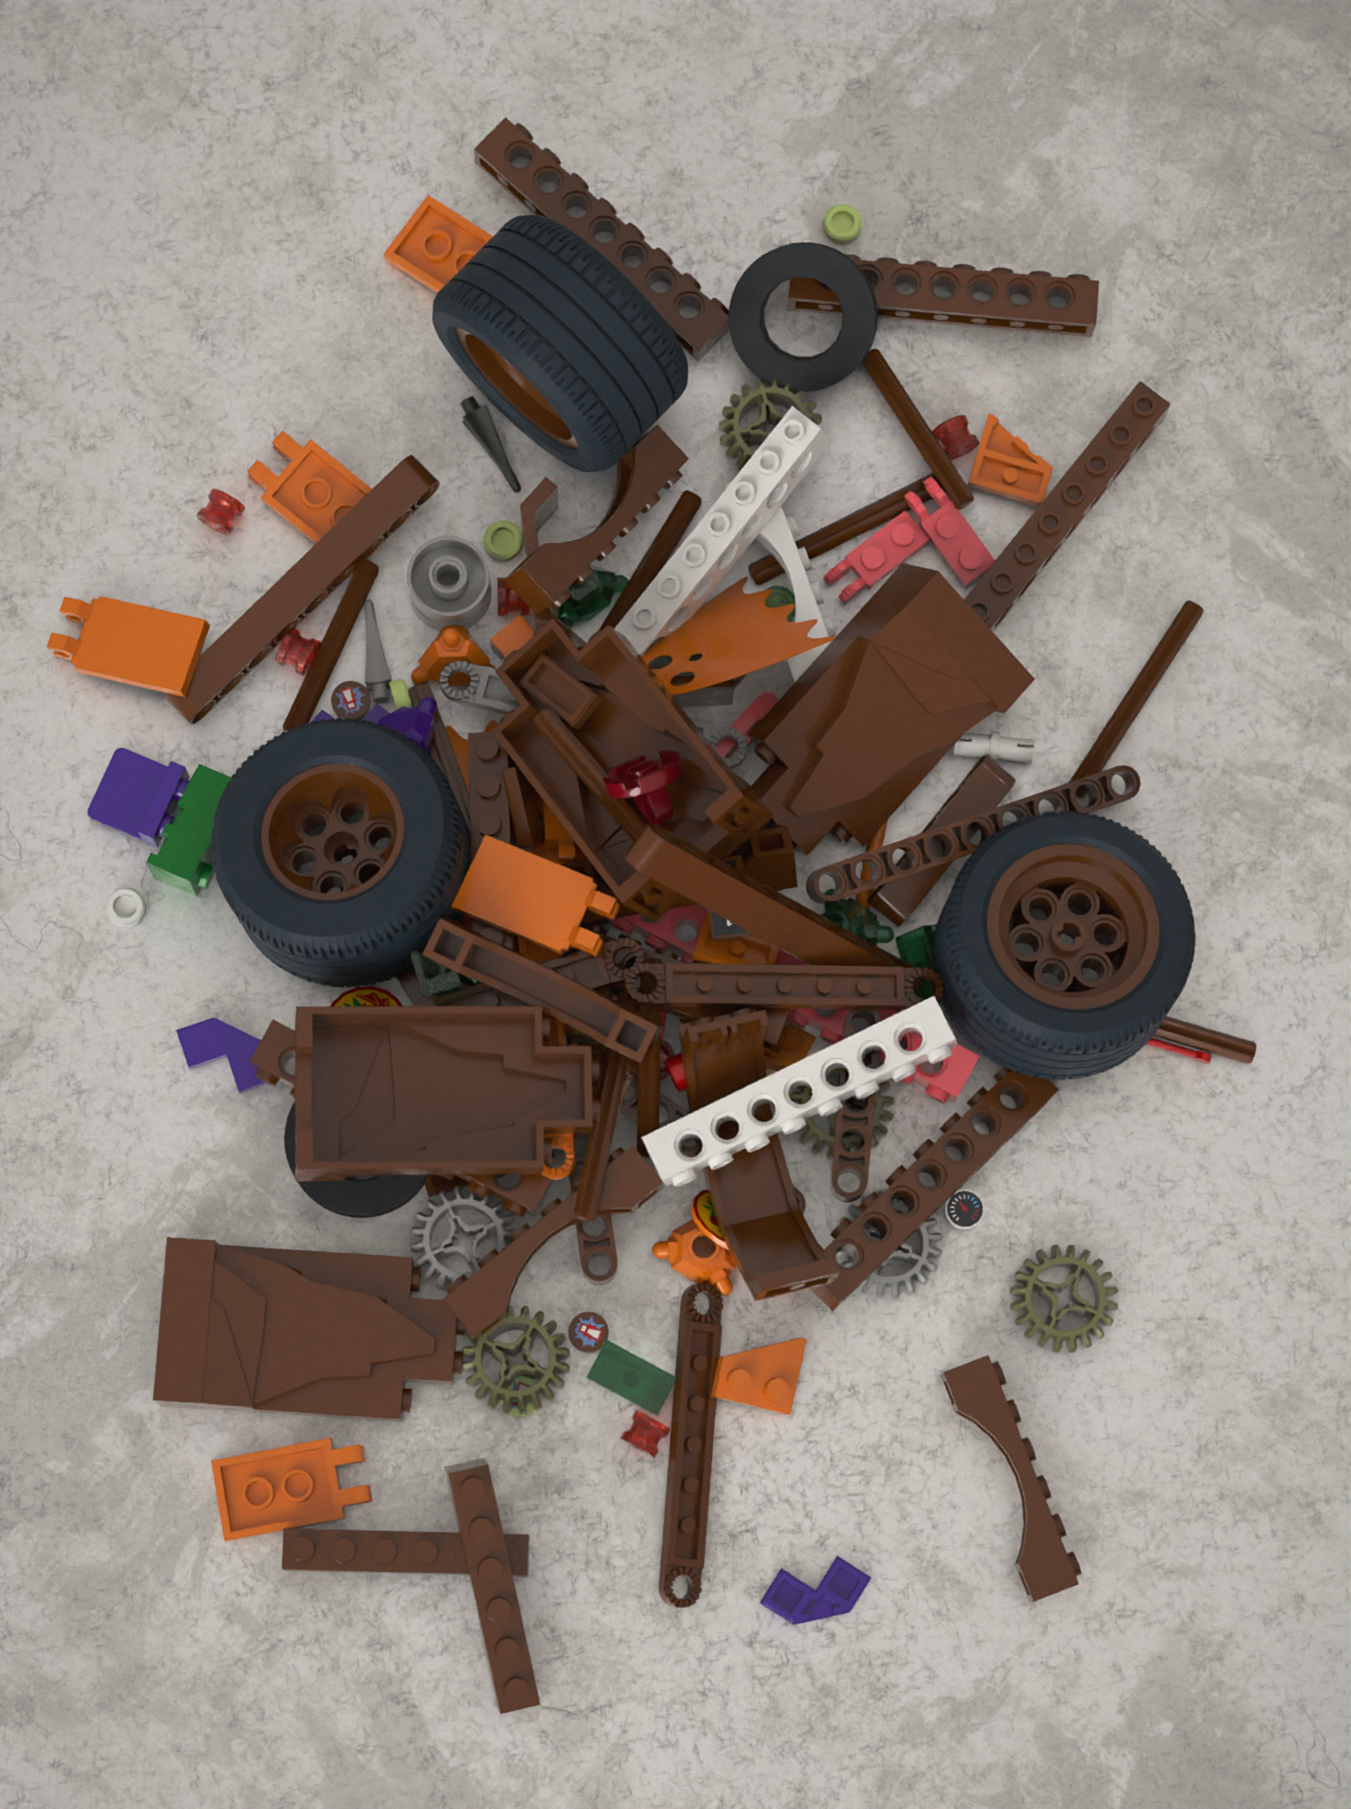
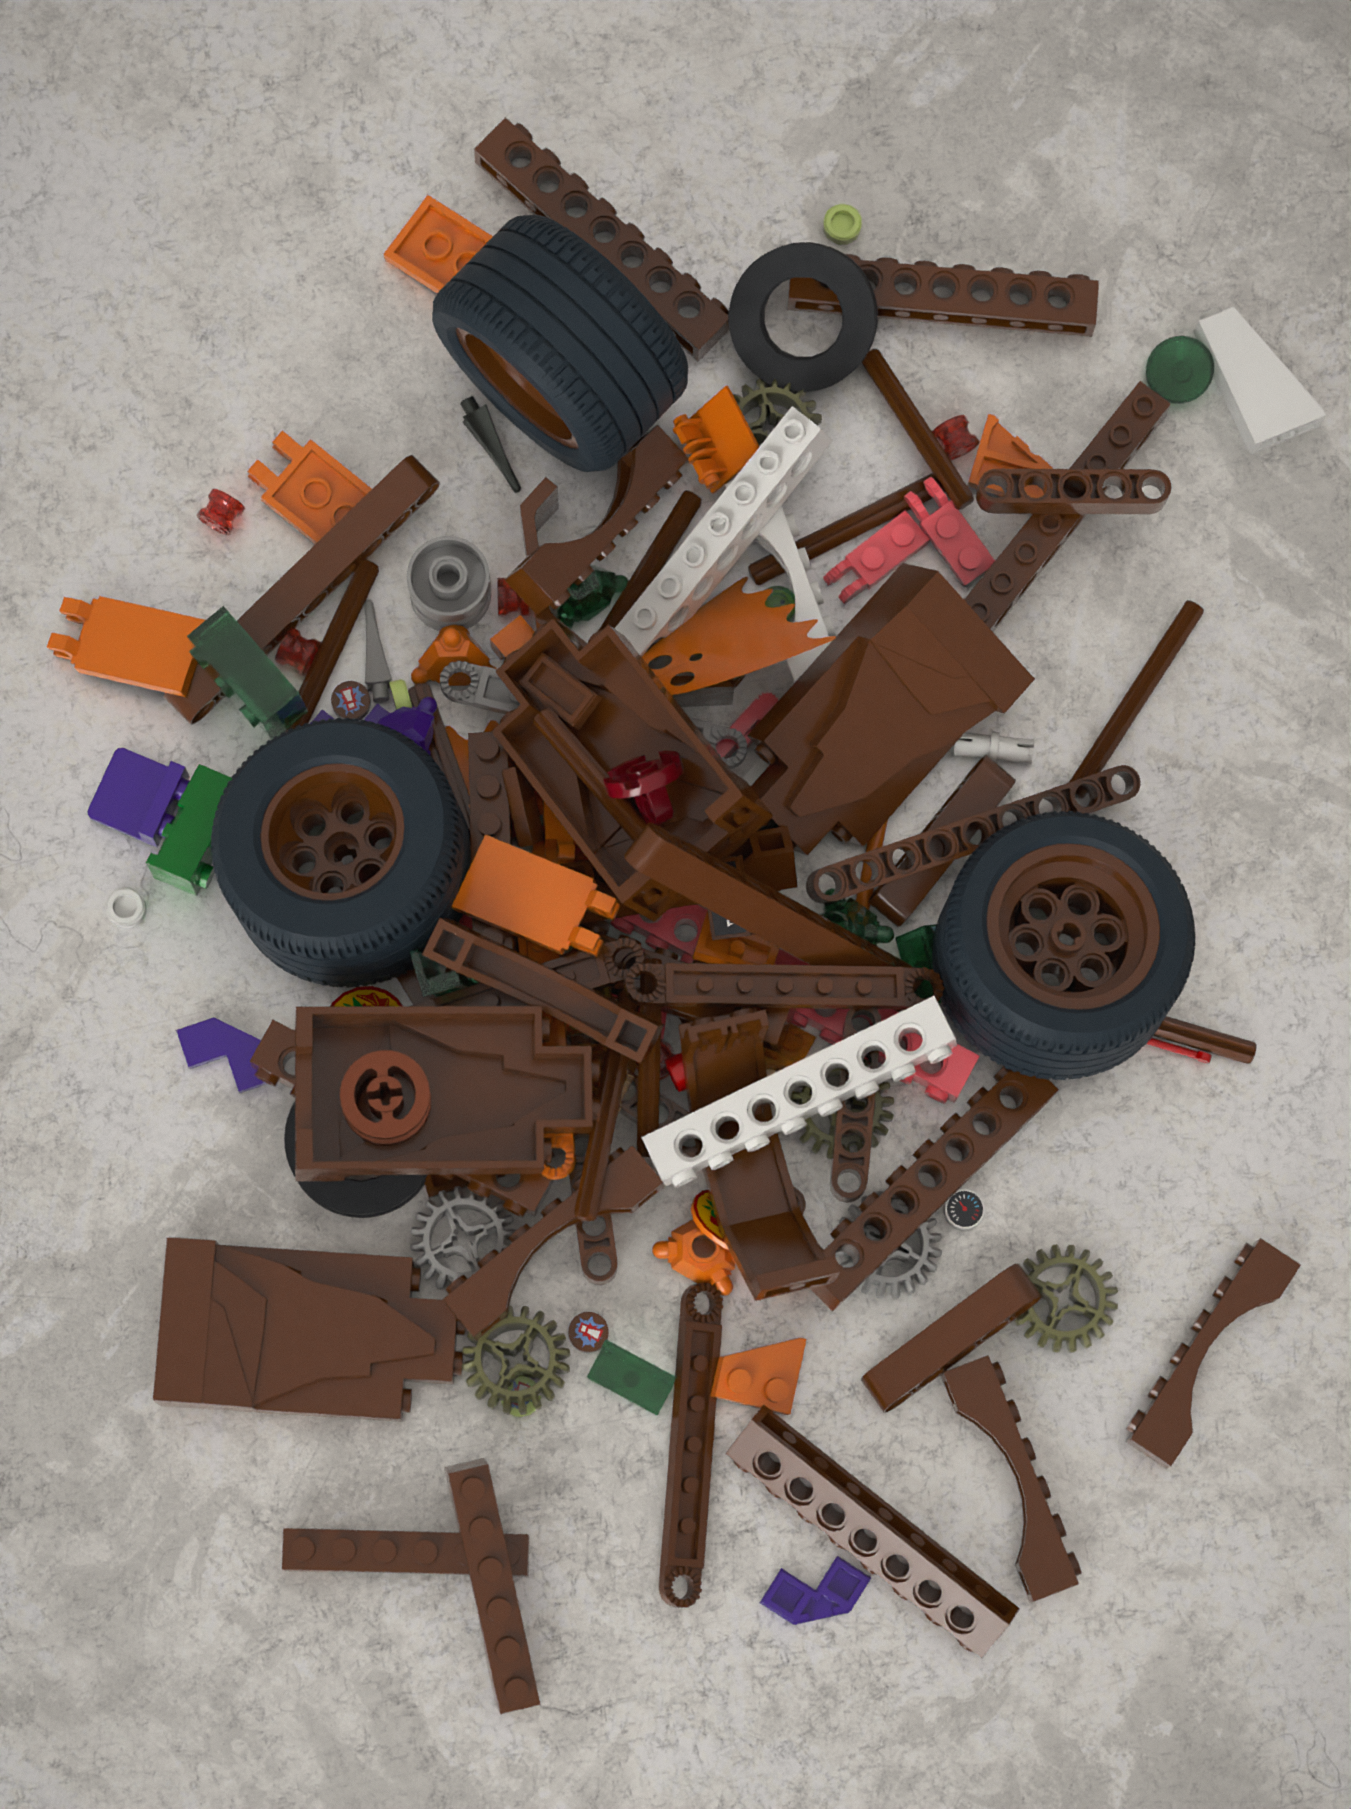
(246, 673): none -> clear green wedge
(285, 1488): orange tile -> none
(383, 1065): none -> copper wheel
(502, 540): yellowish green tile -> none
(645, 1434): clear red wheel -> none
(716, 439): none -> orange hinge
(893, 1532): none -> brick
(951, 1338): none -> reddish brown beam
(1088, 480): none -> reddish brown beam
(1168, 1420): none -> reddish brown arch
(1180, 369): none -> clear green piece
(1255, 383): none -> white slope

